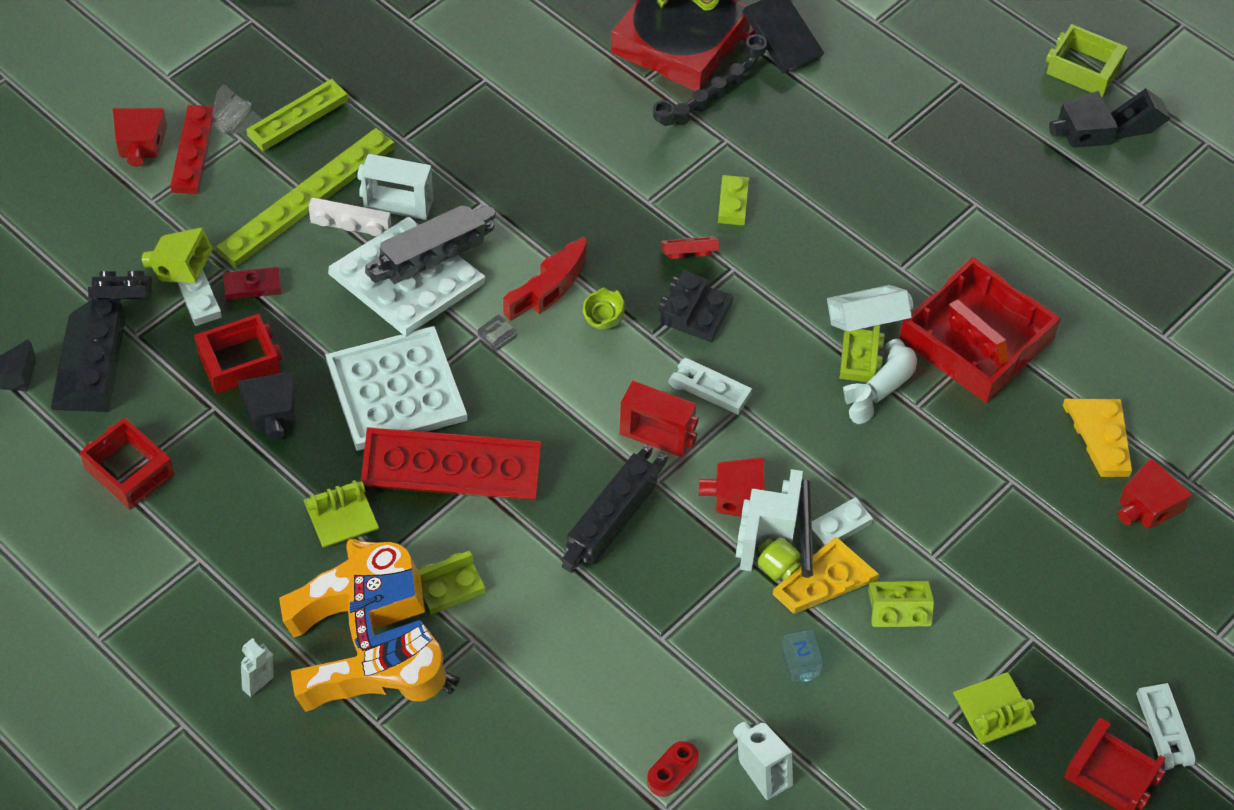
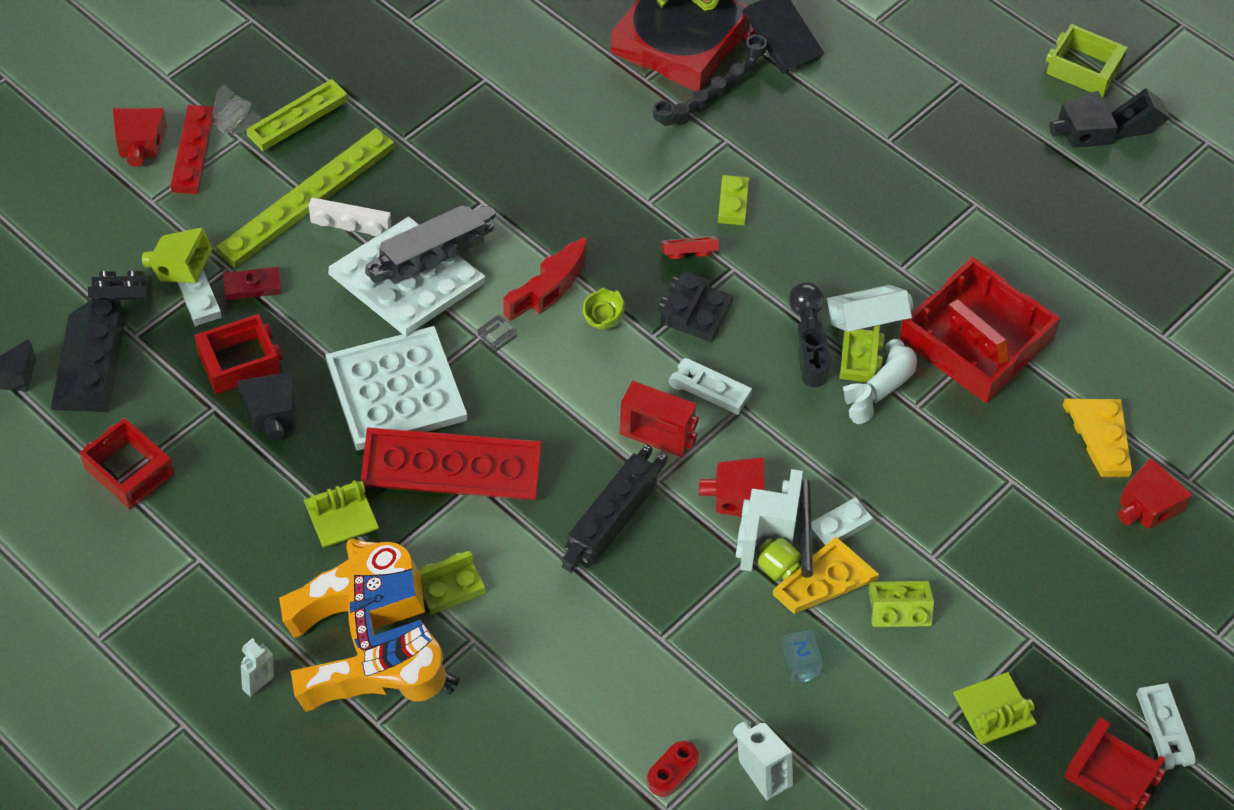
(392, 200): light aqua window -> none
(806, 301): none -> black beam

